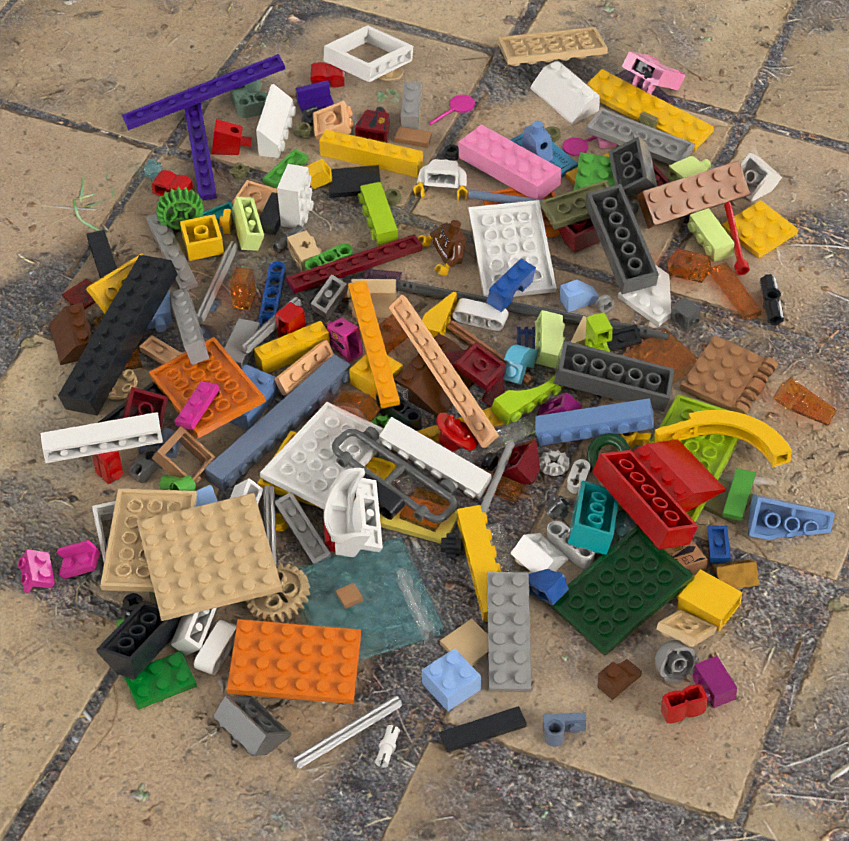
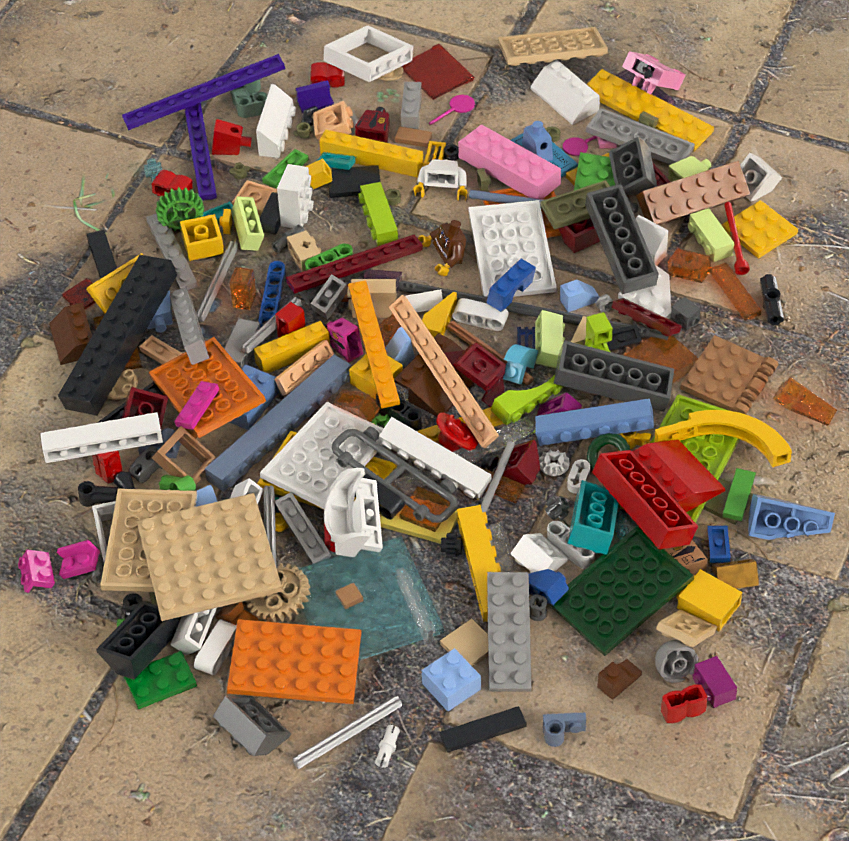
(91, 494): none -> black piece
(124, 480): none -> black cone
(233, 612): none -> dark orange slope
(338, 160): none -> teal tile
(400, 347): none -> light blue slope
(425, 301): none -> white tile
(429, 149): none -> yellow tile
(437, 71): none -> clear red piece
(483, 180): none -> olive plate
(541, 603): none -> dark grey bush
(643, 315): none -> dark red plate
(655, 238): none -> white slope

